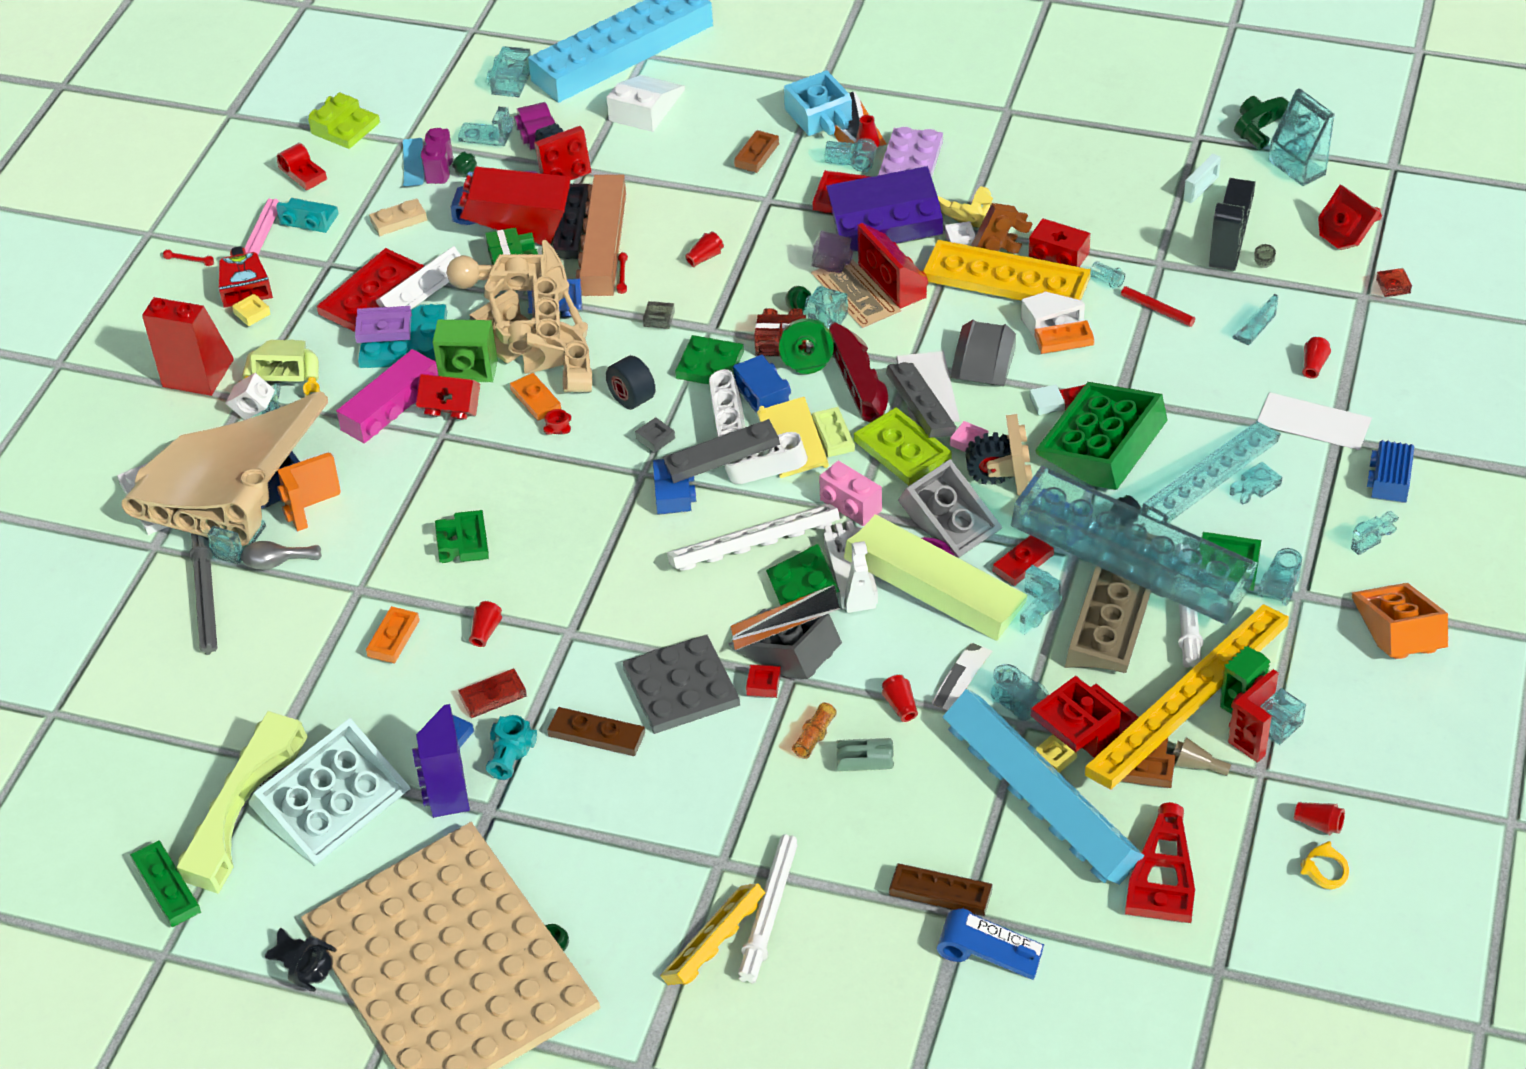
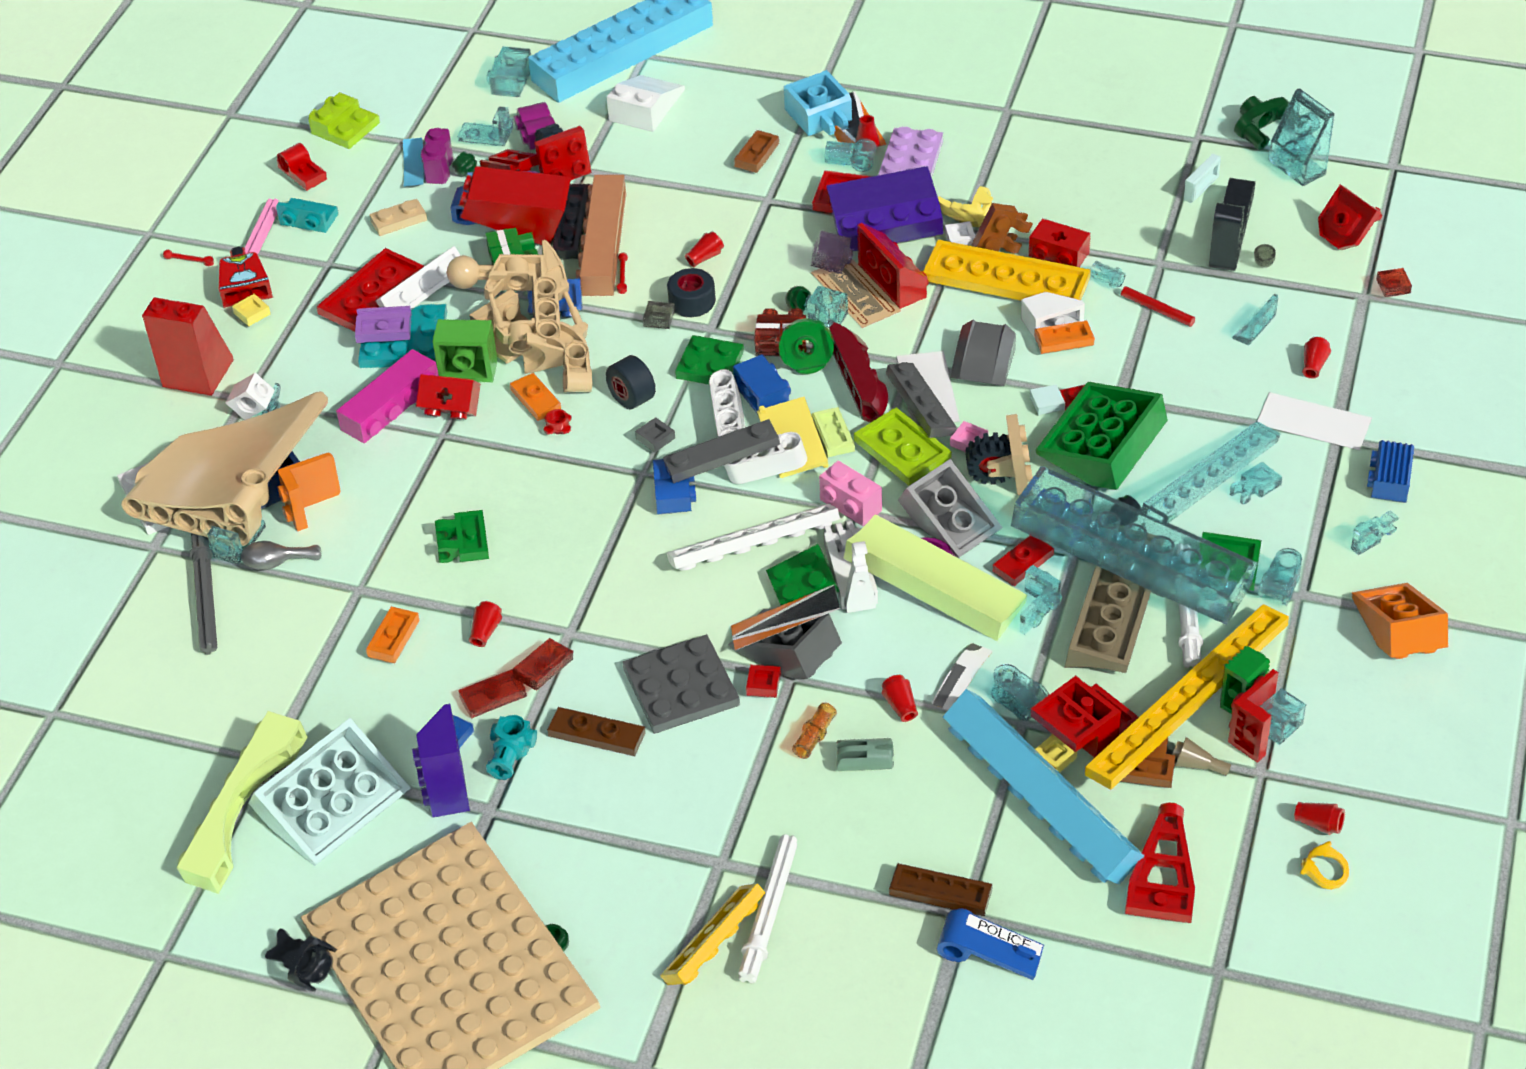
(165, 883): green plate -> none
(284, 362): yellowish green torso -> none
(511, 160): none -> red plate
(542, 664): none -> clear red plate
(691, 292): none -> black wheel

